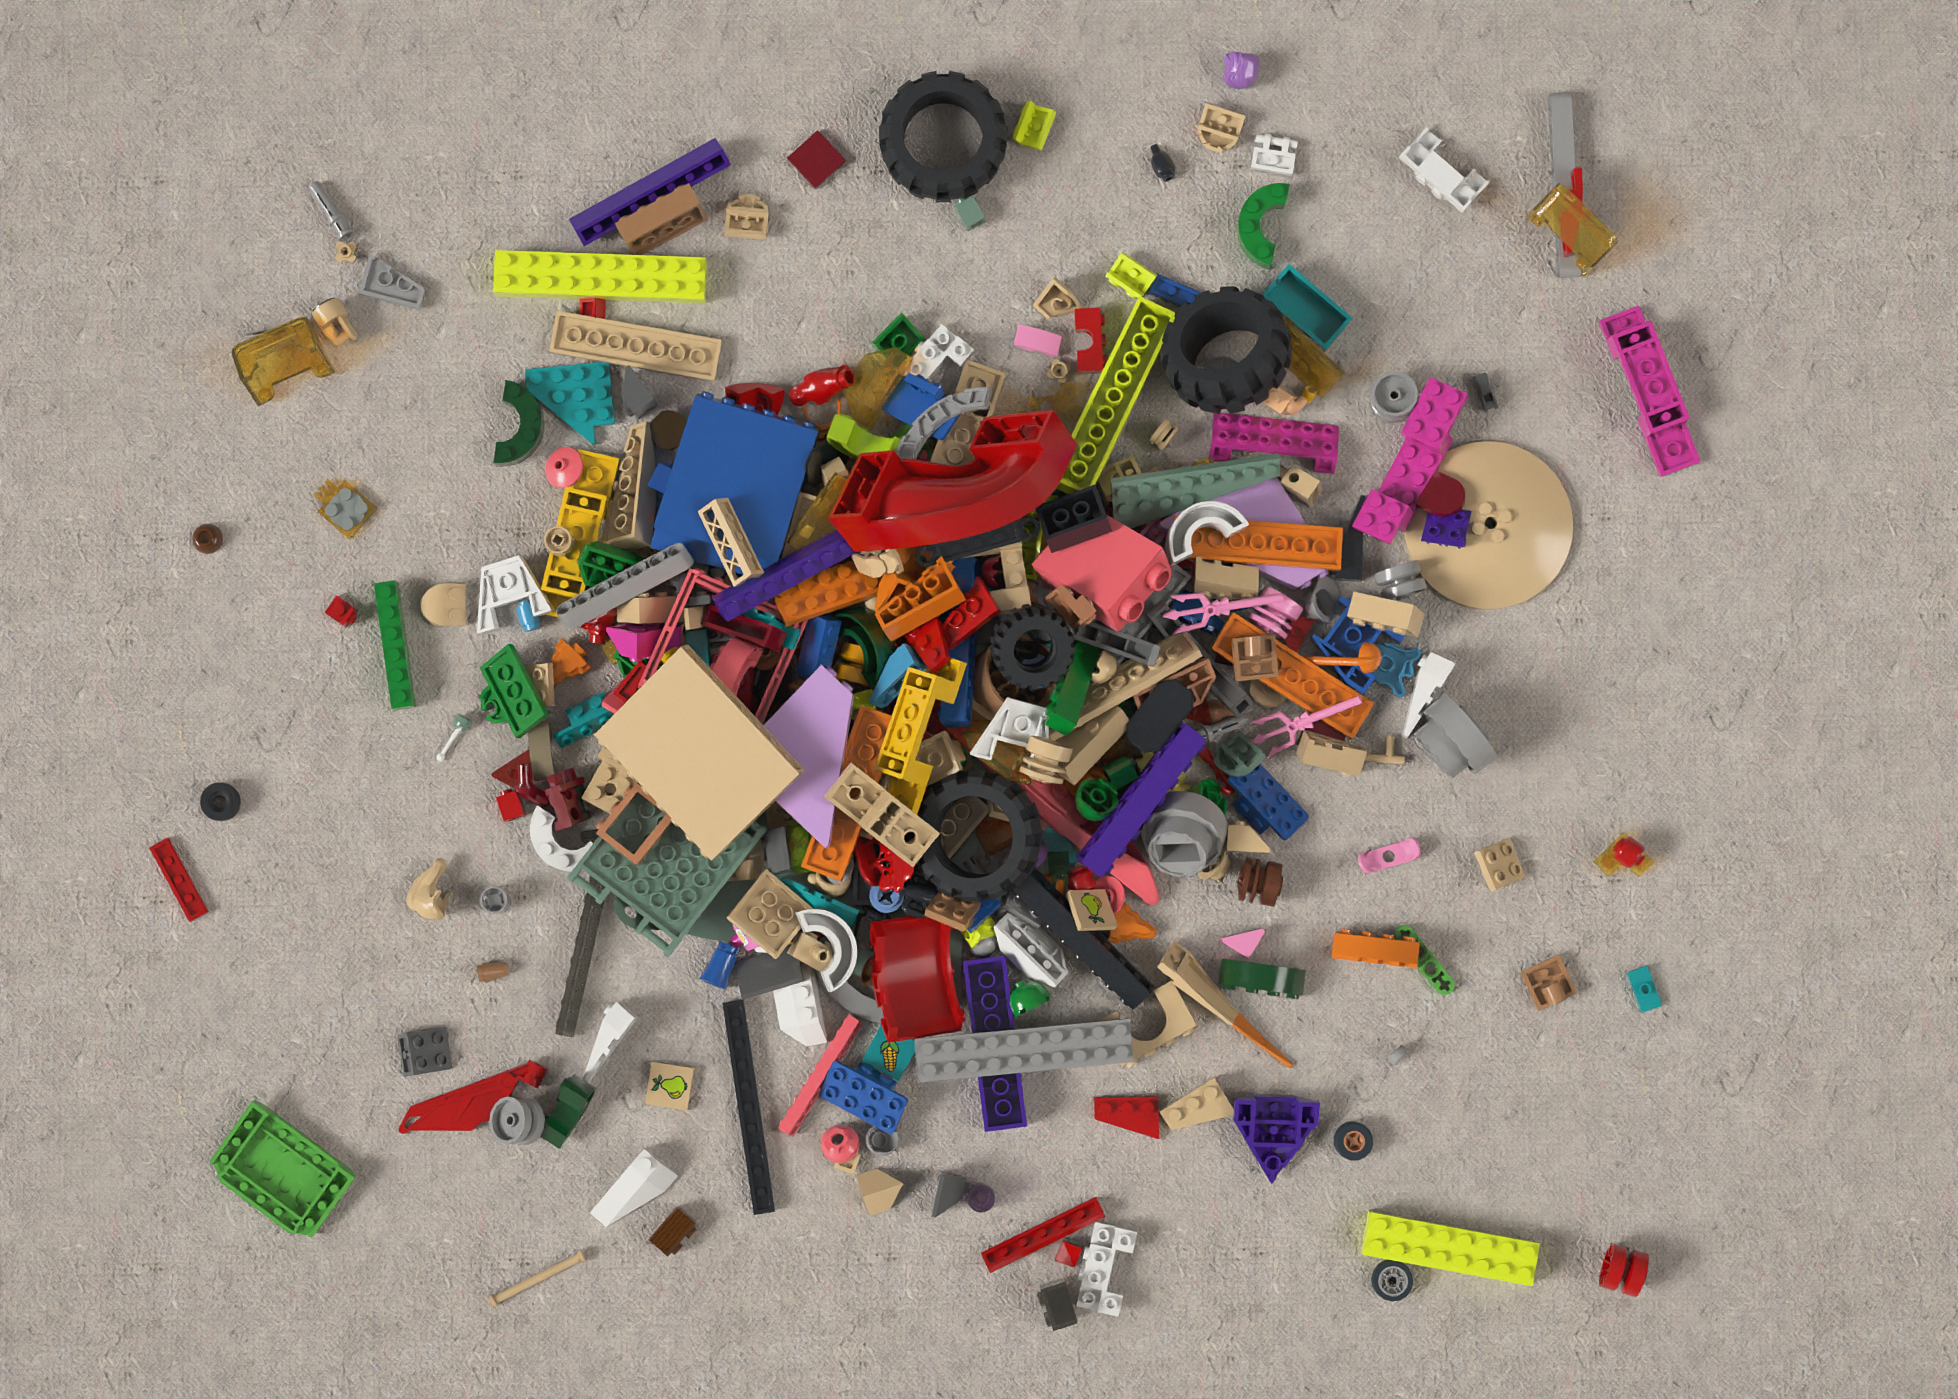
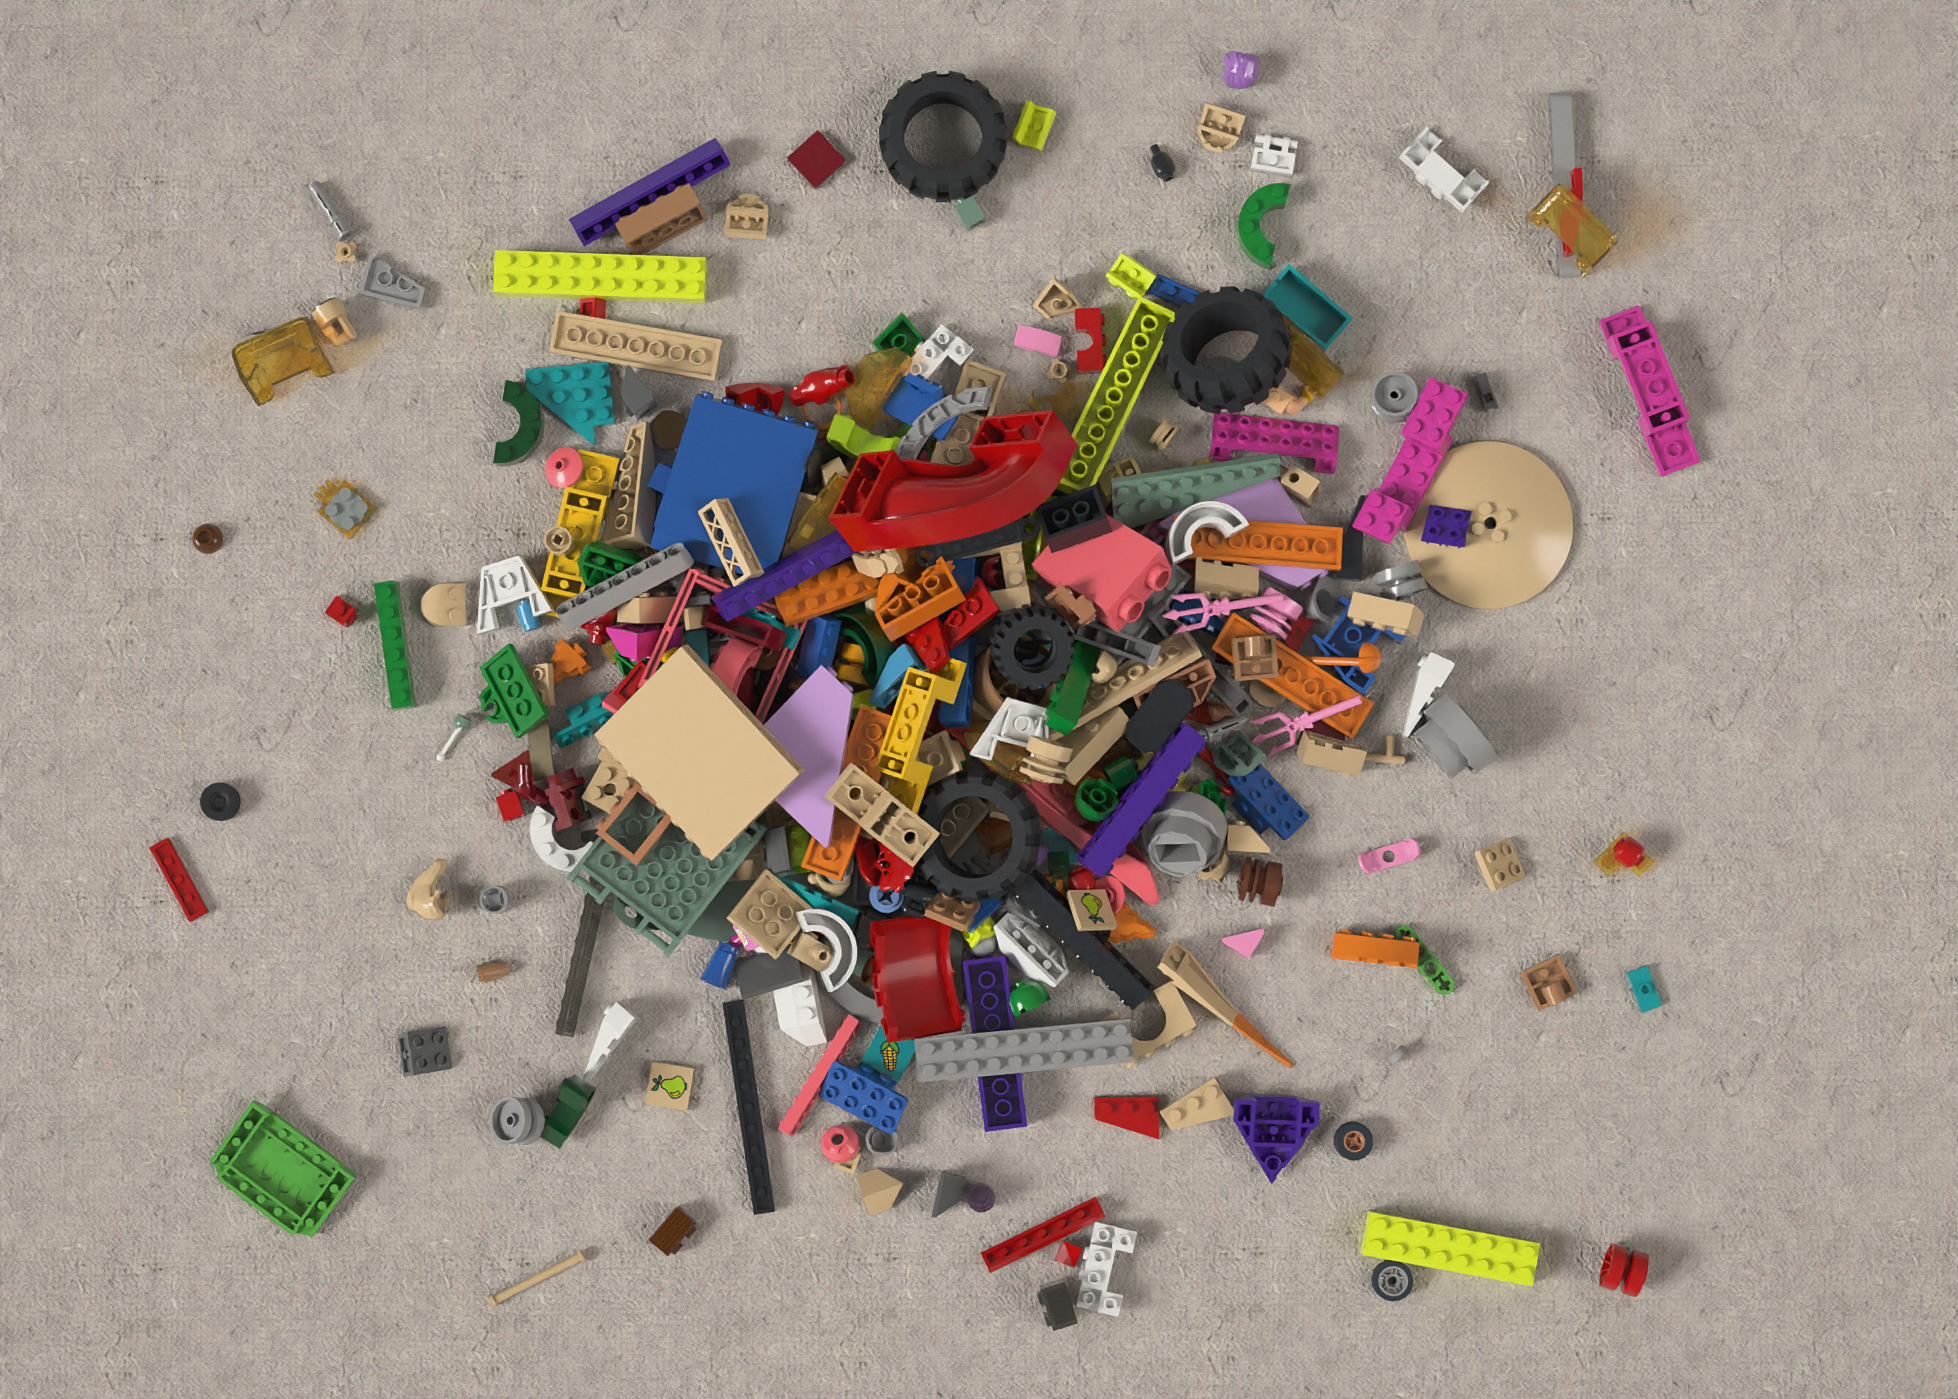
(471, 1104): red wing -> none
(639, 1184): white wedge -> none
(1262, 977): dark green brick -> none
(1394, 666): dark azure tile -> none
(1442, 496): dark red tile -> none

